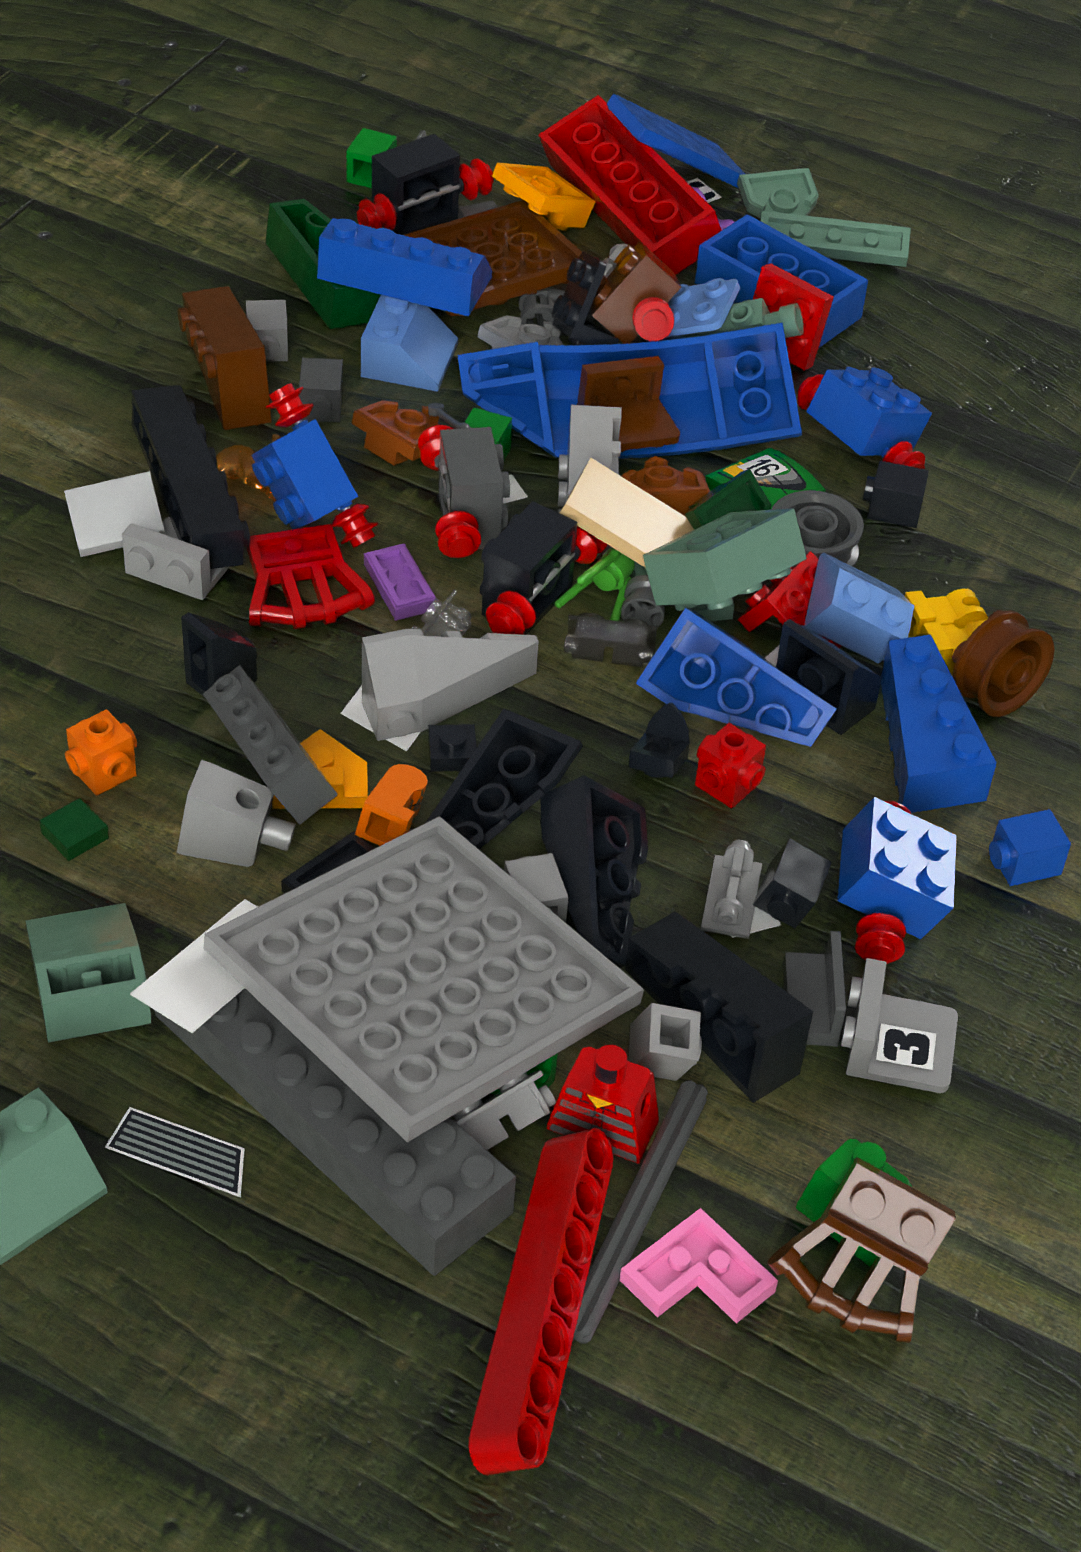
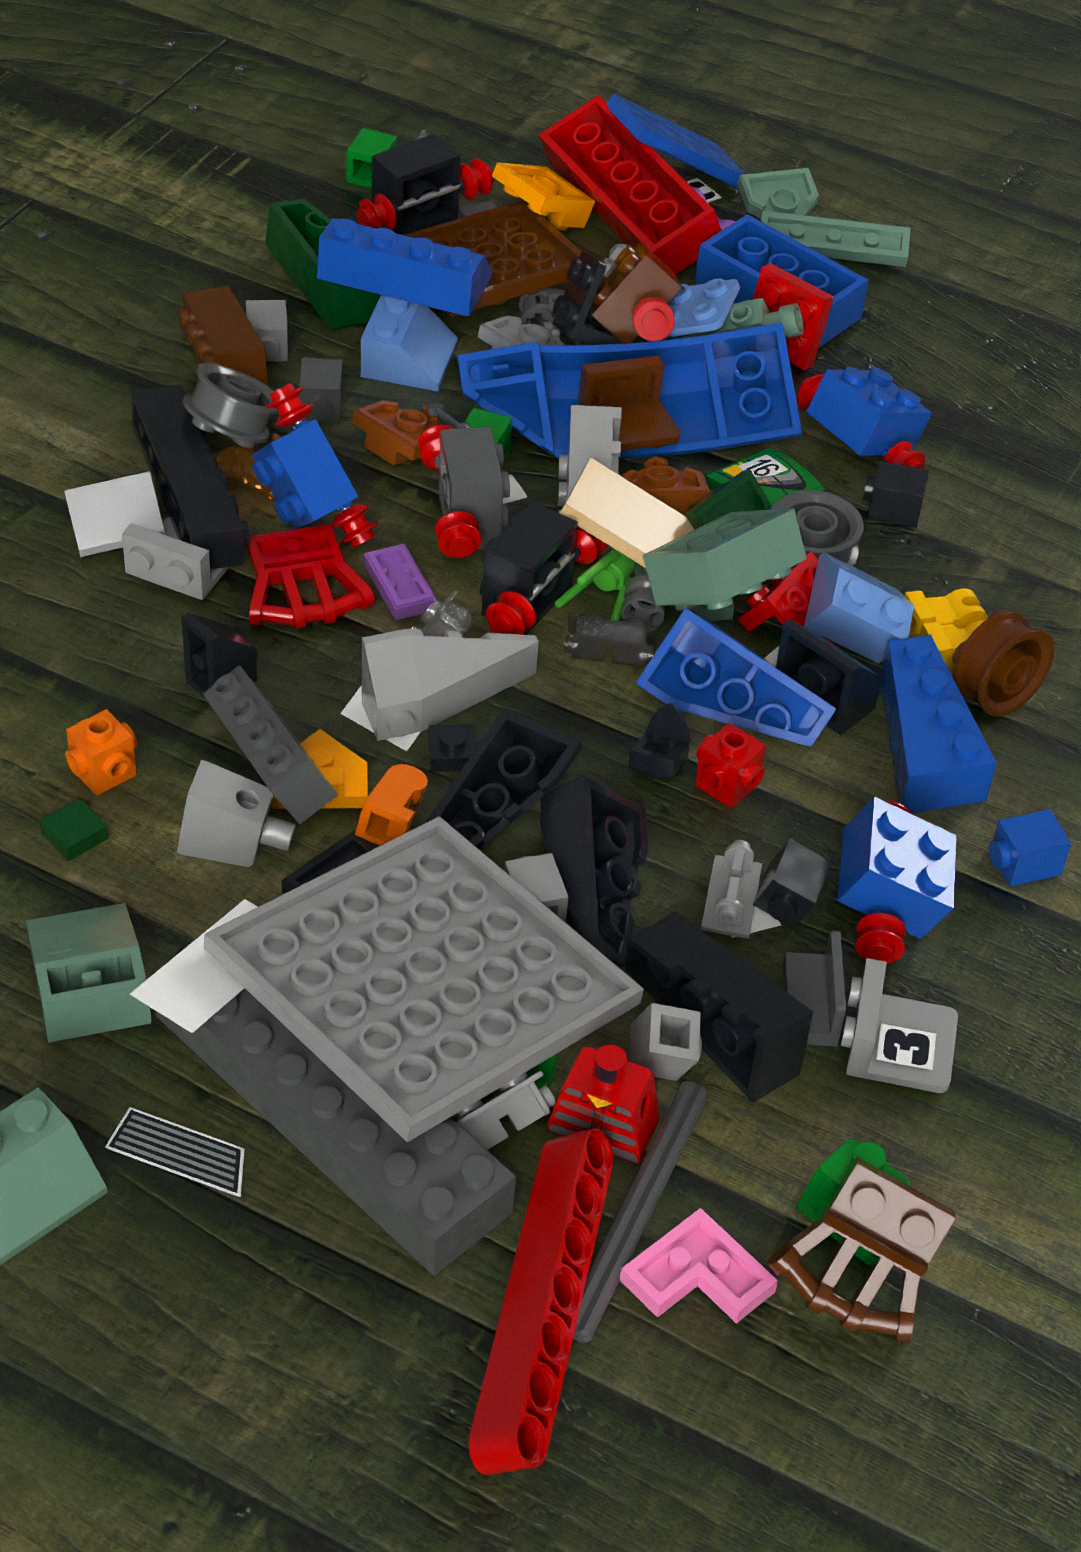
(230, 404): none -> dark grey wheel

